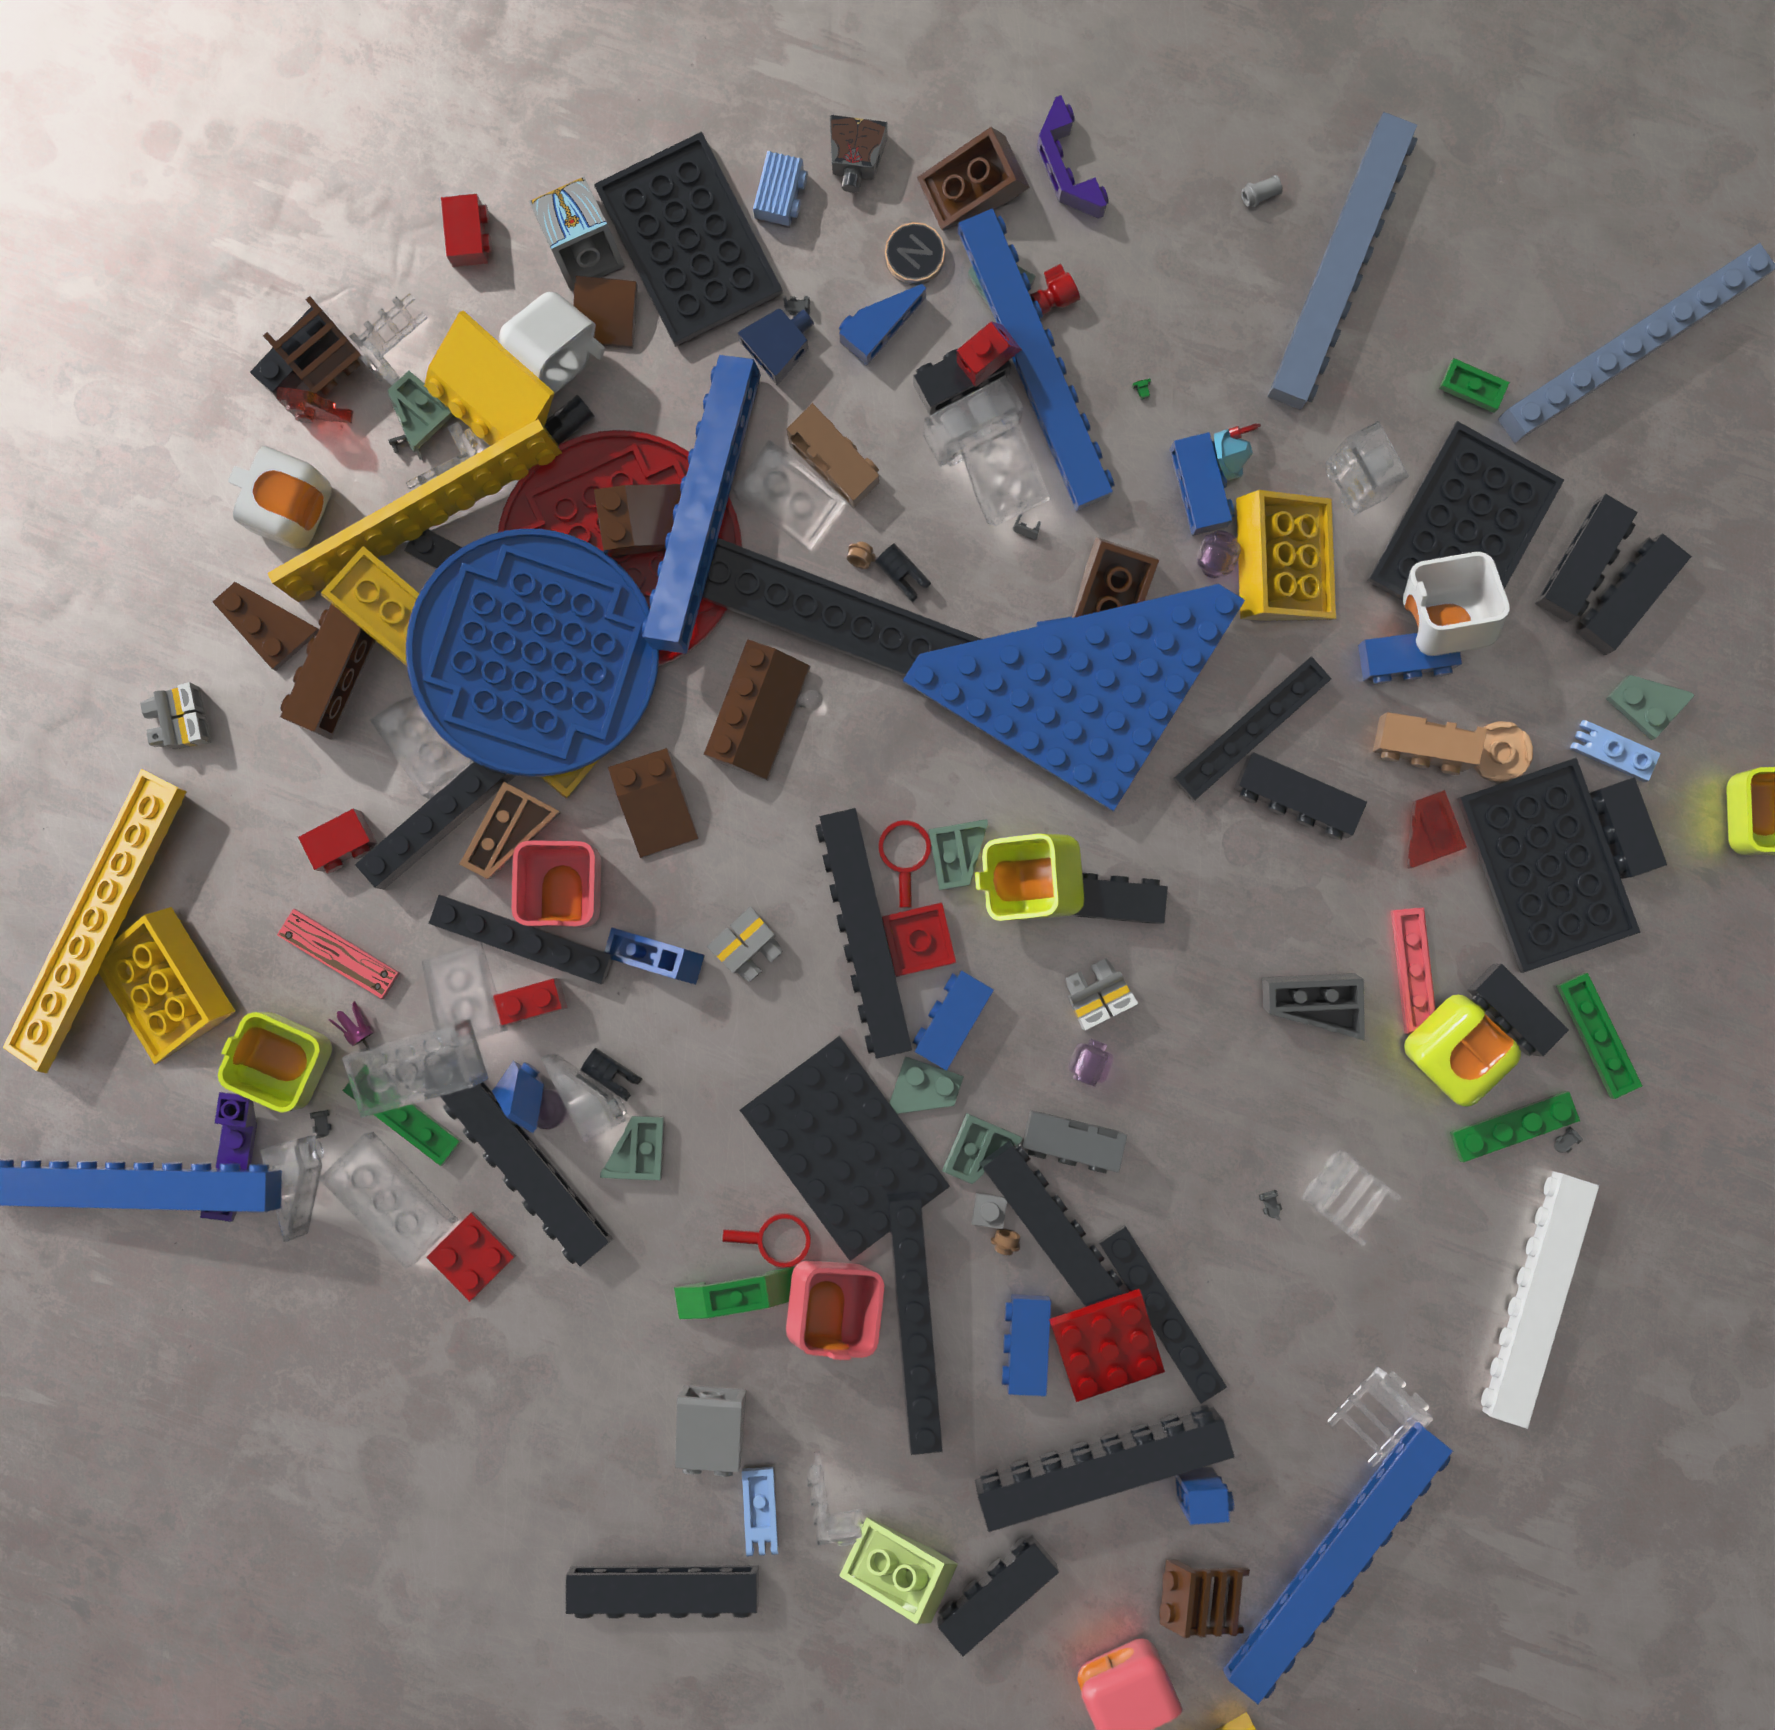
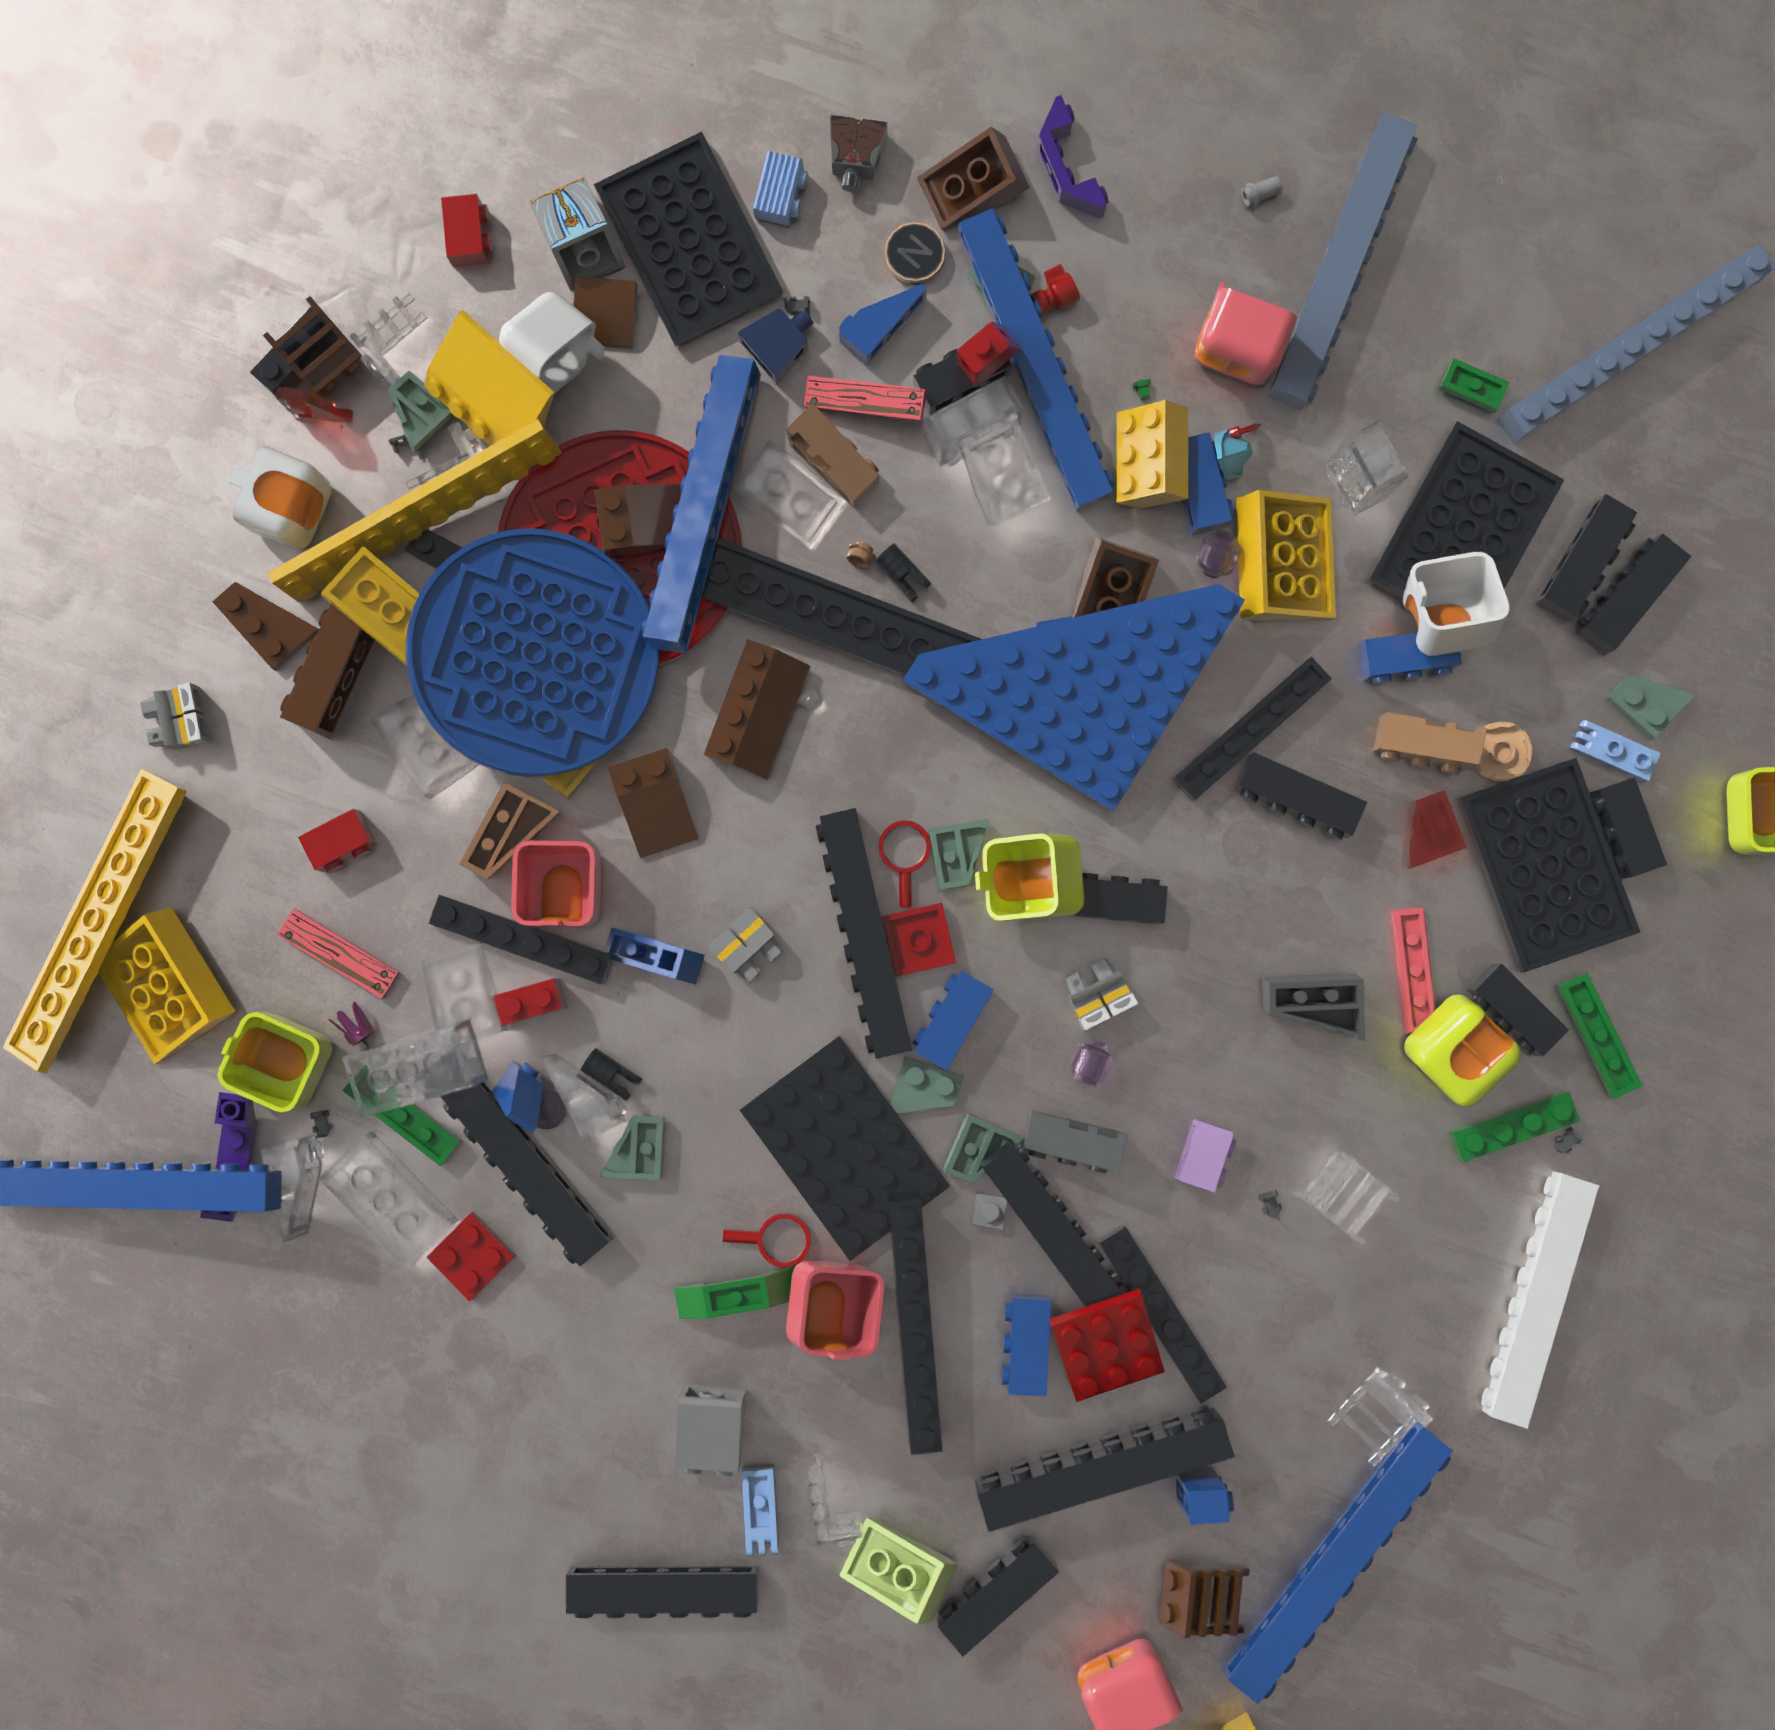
(430, 824): black brick -> none
(568, 419): black hinge -> none
(865, 398): none -> coral tile
(1006, 1241): medium nougat plate -> none
(1023, 530): dark grey piece -> none
(1152, 454): none -> yellow brick
(1205, 1156): none -> lavender brick
(1244, 336): none -> coral piece

